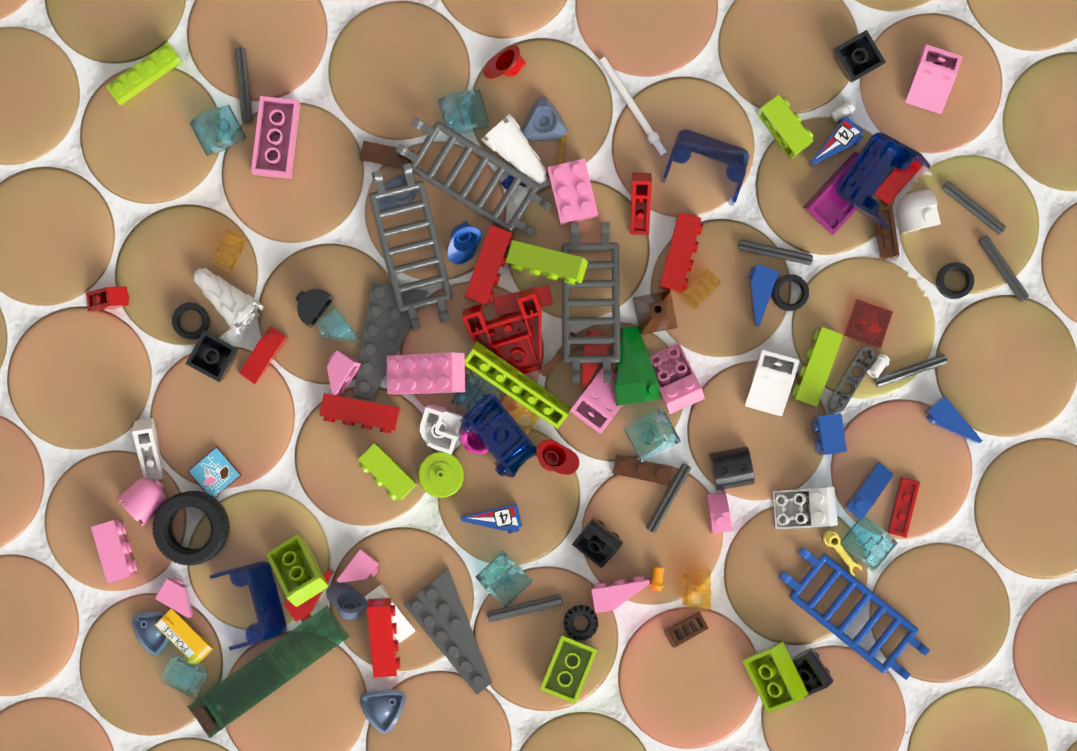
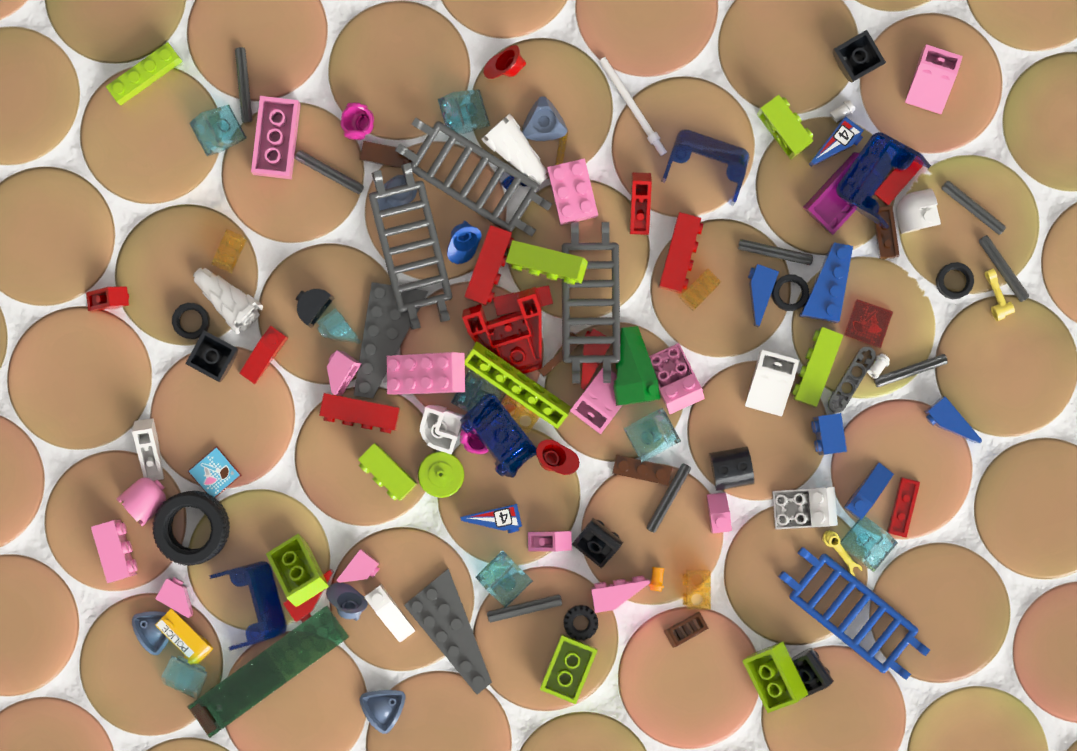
(329, 172): none -> dark grey axle
(357, 121): none -> dark pink hair
(382, 637): brick -> none
(550, 541): none -> bright pink slope
(648, 319): reddish brown slope -> none
(829, 288): none -> blue wedge
(1002, 309): none -> light yellow brick

